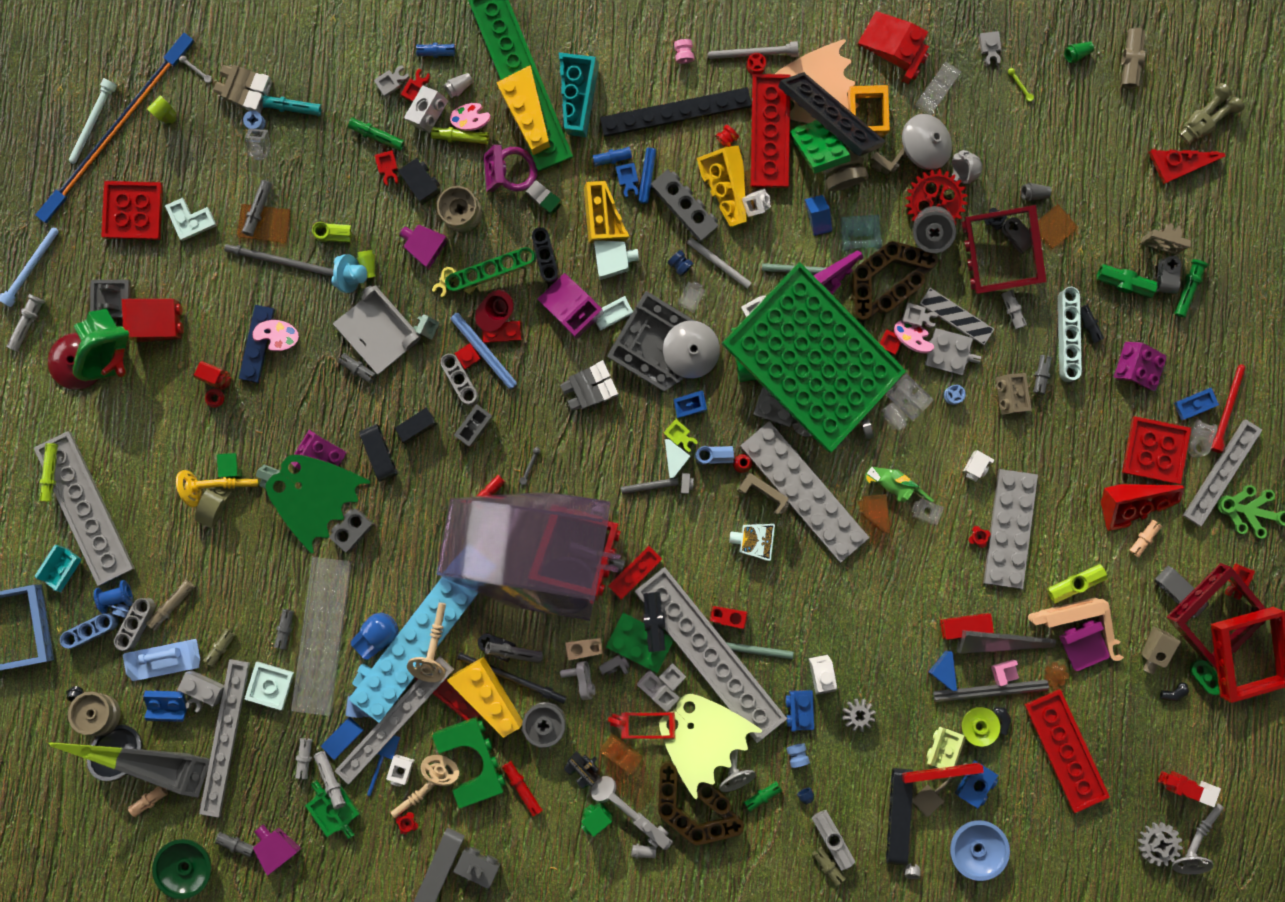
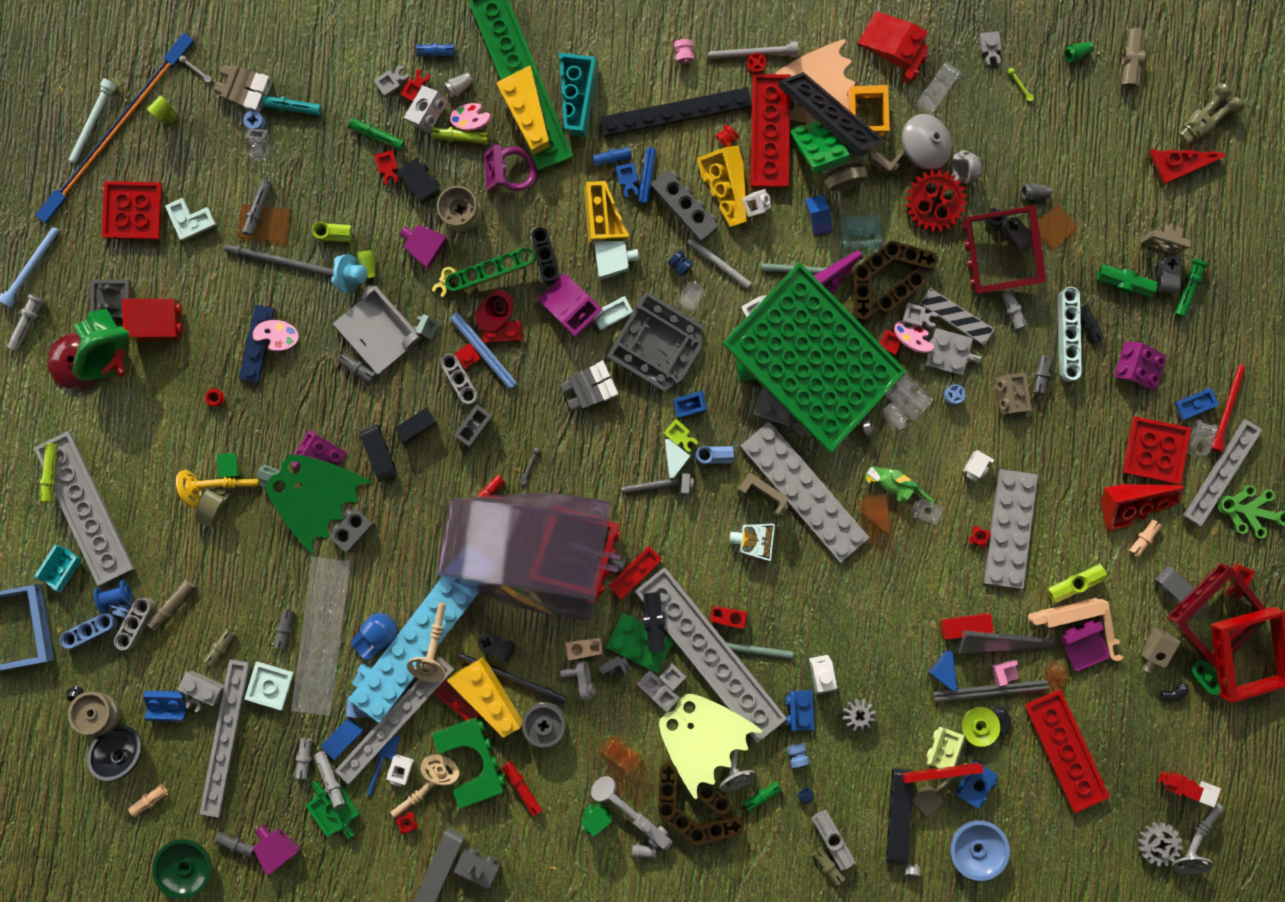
(162, 660): light blue piece -> none
(170, 770): dark grey plate -> none
(212, 375): red brick -> none
(506, 651): dark grey pin -> none
(544, 198): leg -> none
(584, 767): black hips -> none
(624, 724): red sword -> none
(678, 353): light grey dish -> none
(738, 467): red cone -> none
(934, 218): dark grey wheel -> none

